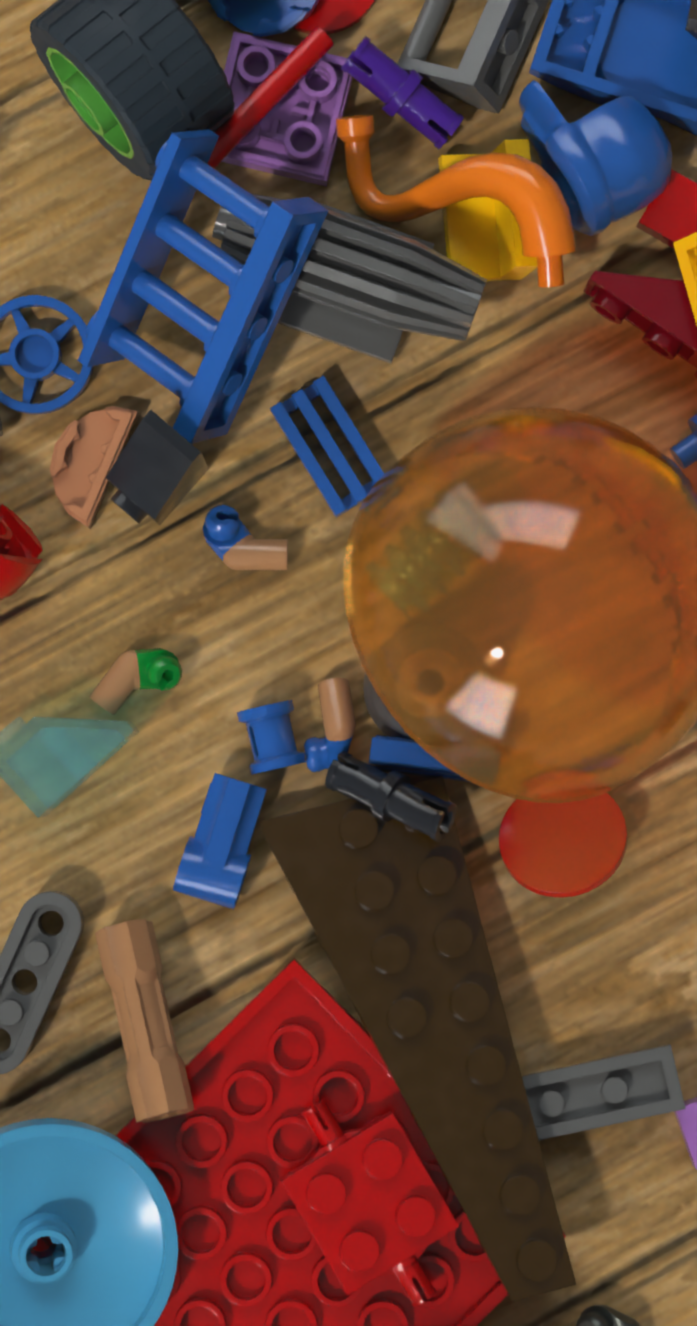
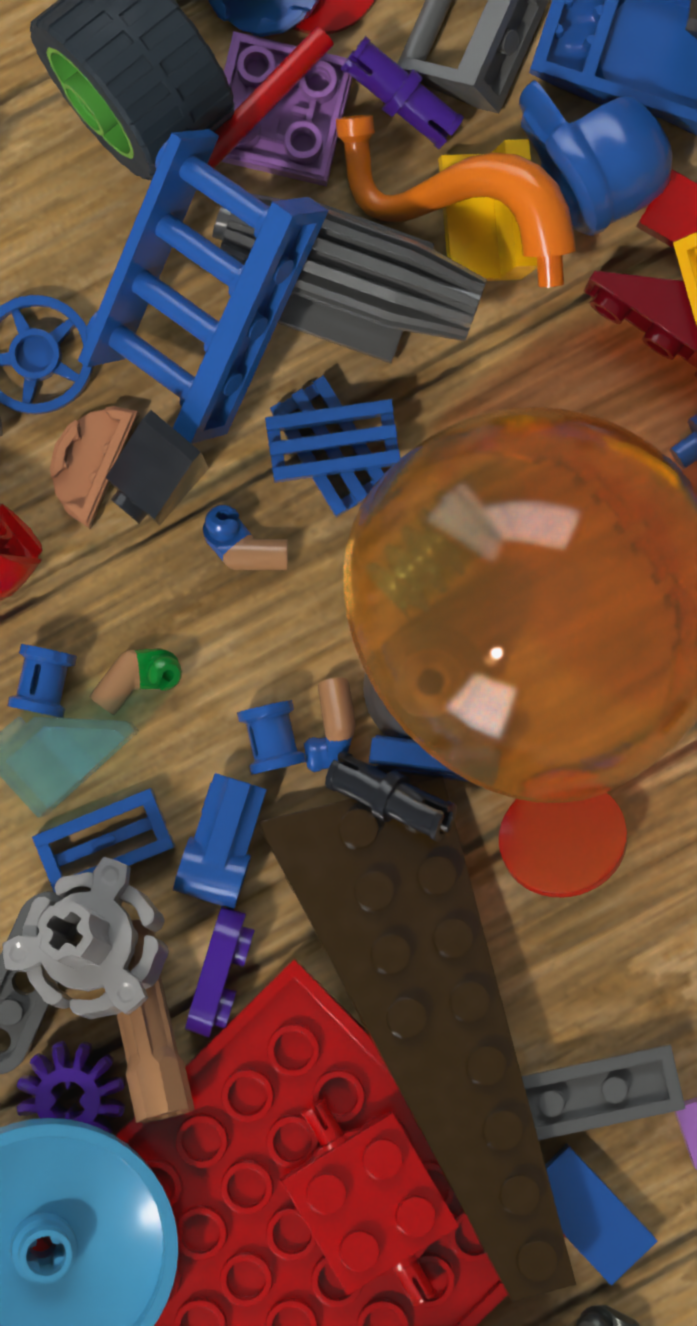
(42, 680): none -> blue bush
(79, 1071): none -> dark purple gear
(102, 958): none -> light grey piece
(154, 821): none -> blue tile
(211, 999): none -> dark purple plate
(329, 416): none -> blue tile
(595, 1217): none -> blue tile

